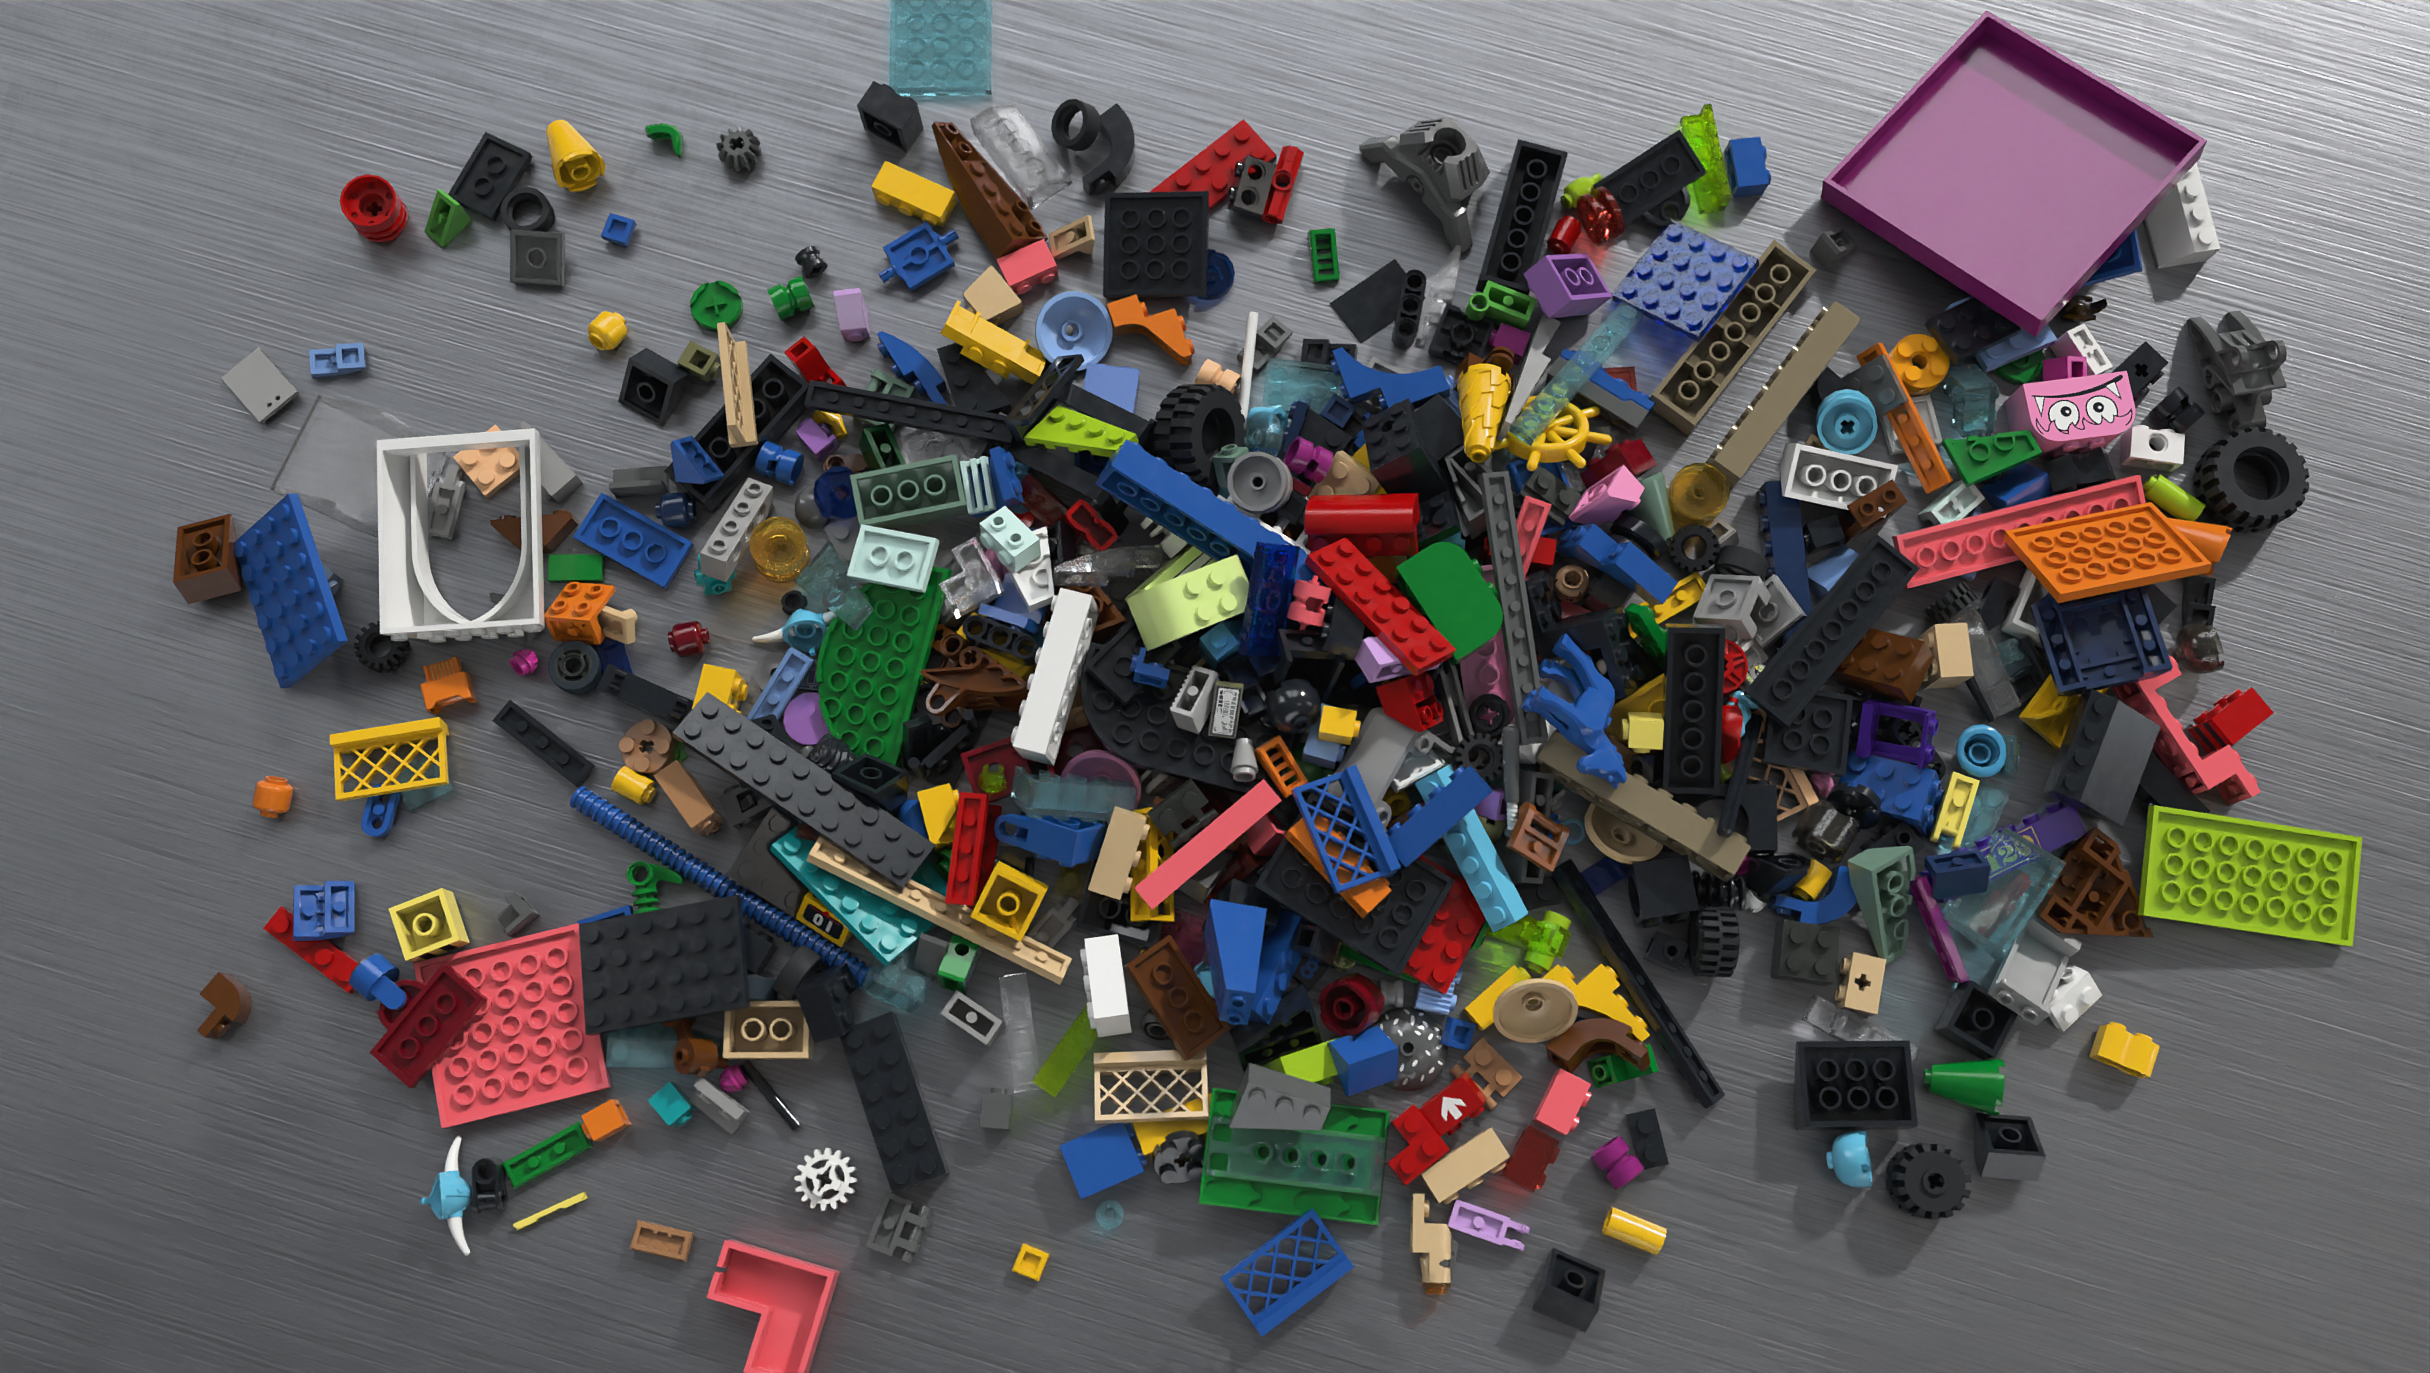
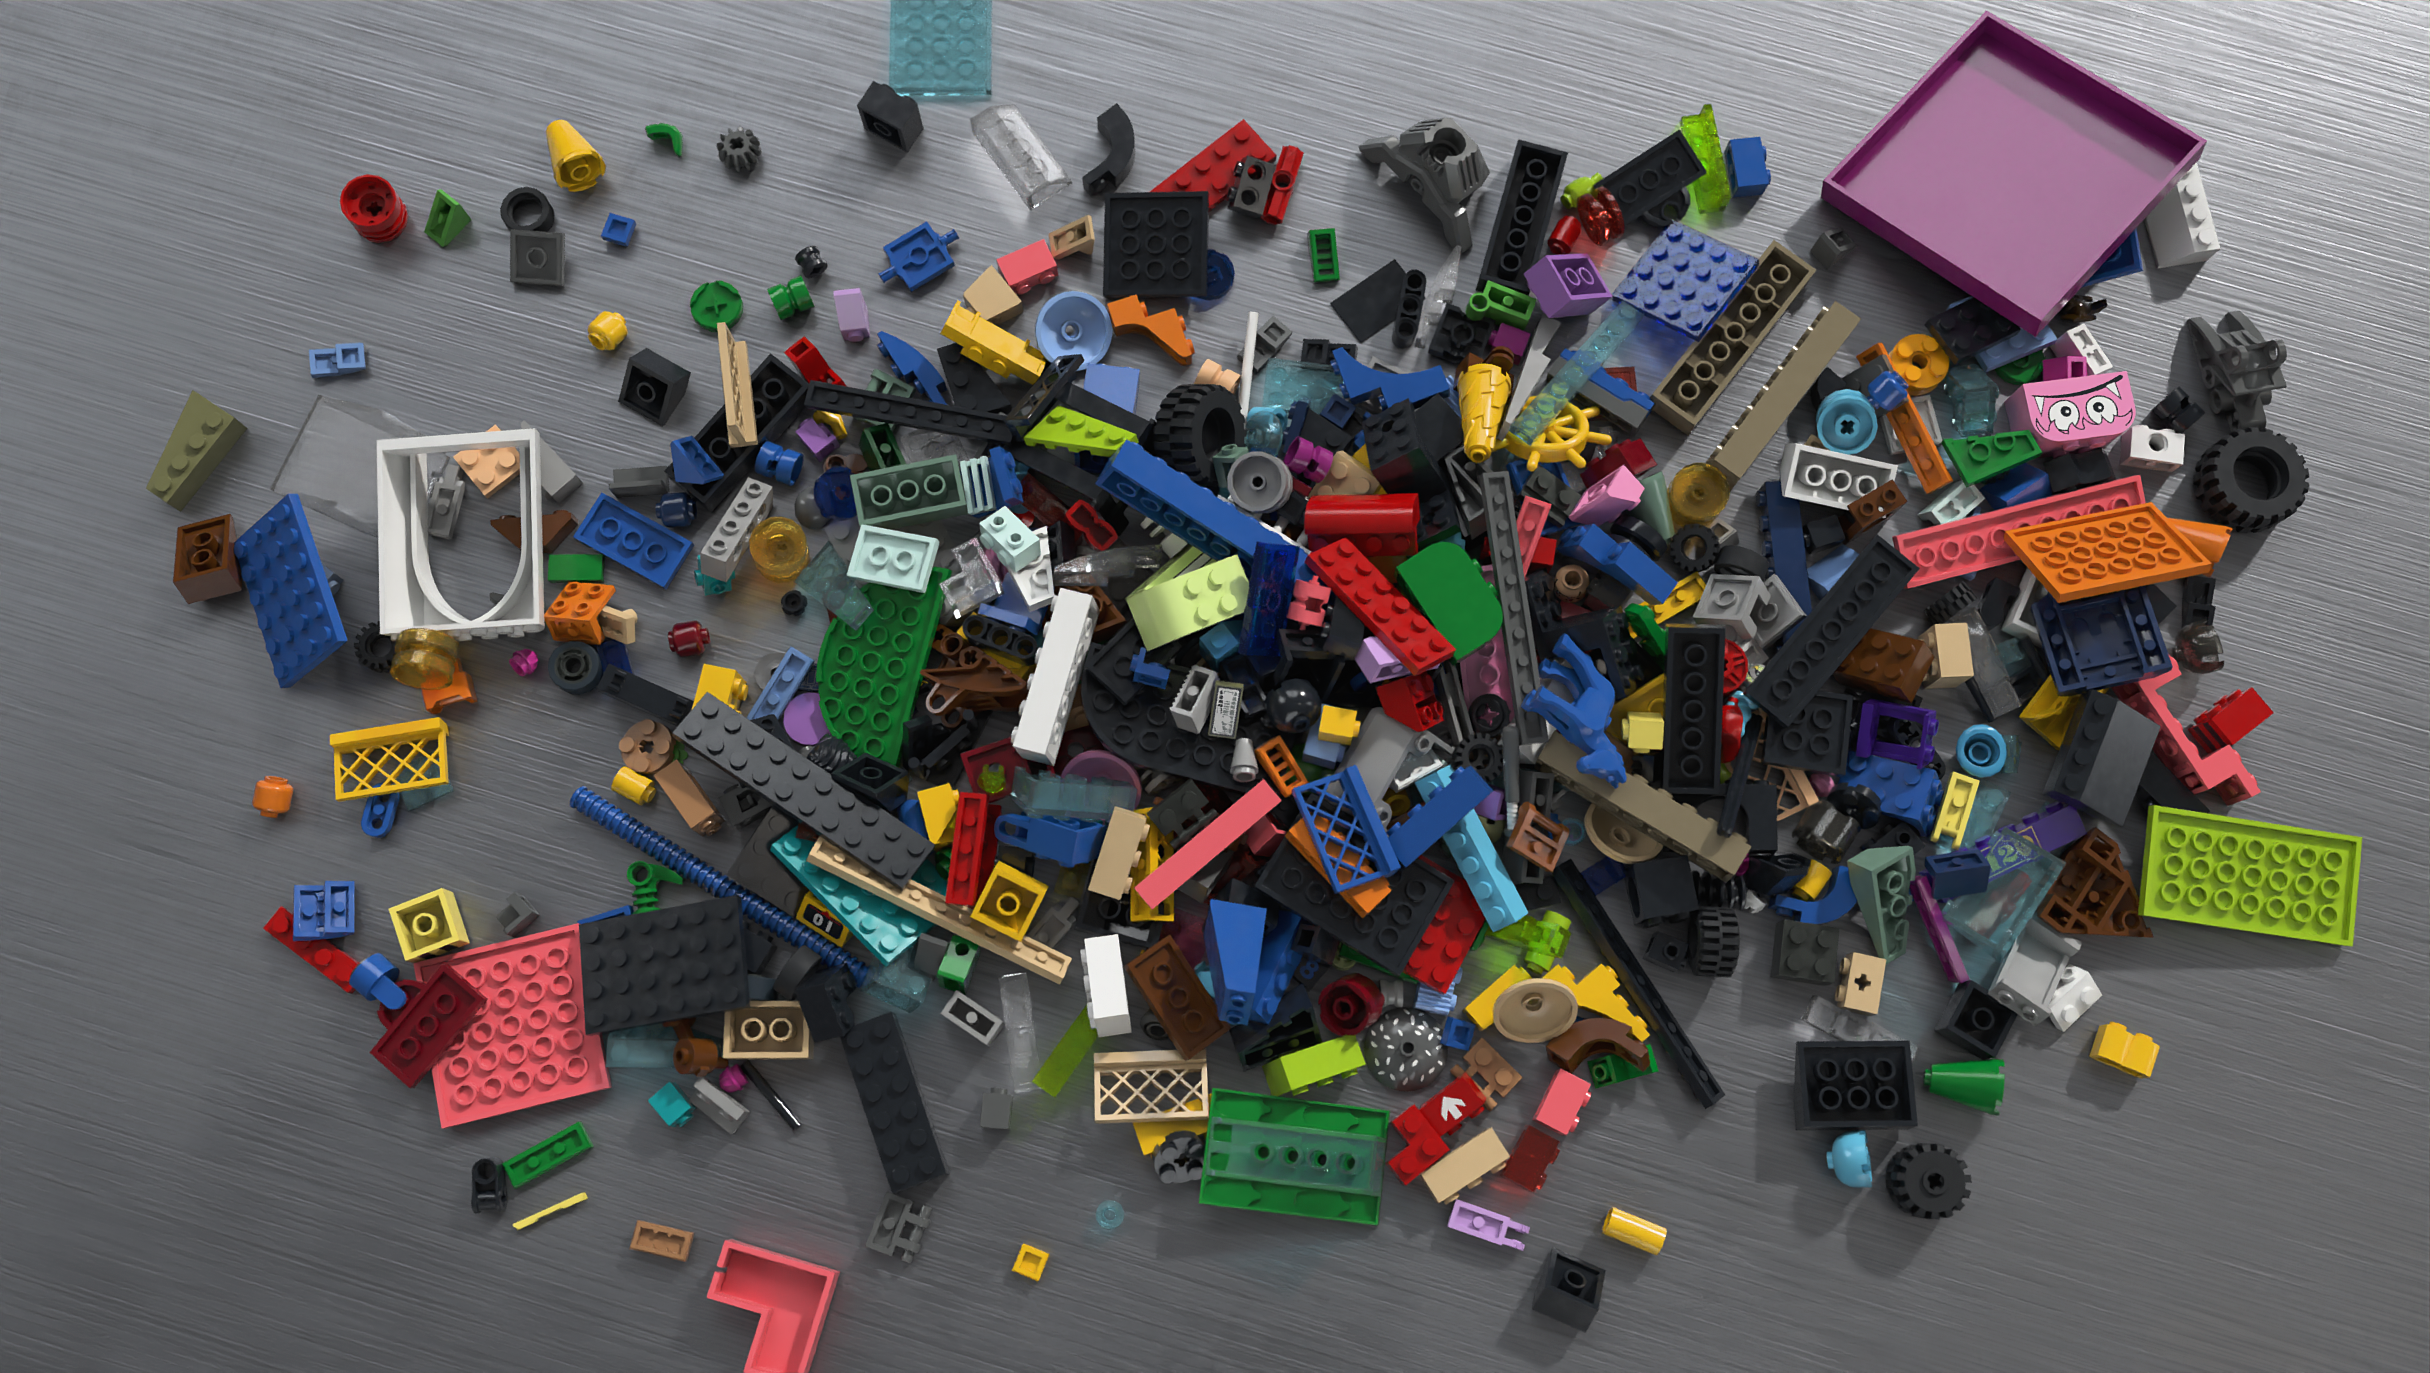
(193, 450): none -> olive wedge
(231, 1004): reddish brown brick -> none
(259, 385): light grey container -> none
(424, 659): none -> clear yellow wheel
(451, 1196): medium azure helmet -> none
(490, 175): black plate -> none
(543, 743): black plate -> none
(605, 1120): orange brick -> none
(697, 355): olive brick -> none
(802, 631): medium azure helmet -> none
(837, 1184): white gear -> none
(913, 195): yellow brick -> none
(985, 196): reddish brown wedge -> none
(1088, 131): black tyre -> none
(1103, 1158): blue brick -> none
(1278, 1101): dark grey wedge -> none
(1303, 1290): blue fence -> none
(1364, 1060): blue slope -> none
(1436, 1246): tan plate -> none
(1620, 1166): magenta wheel -> none
(1647, 1138): black plate -> none
(1887, 390): none -> blue head
(2007, 1147): black slope -> none
(2142, 367): black brick -> none
(2172, 498): lime brick -> none

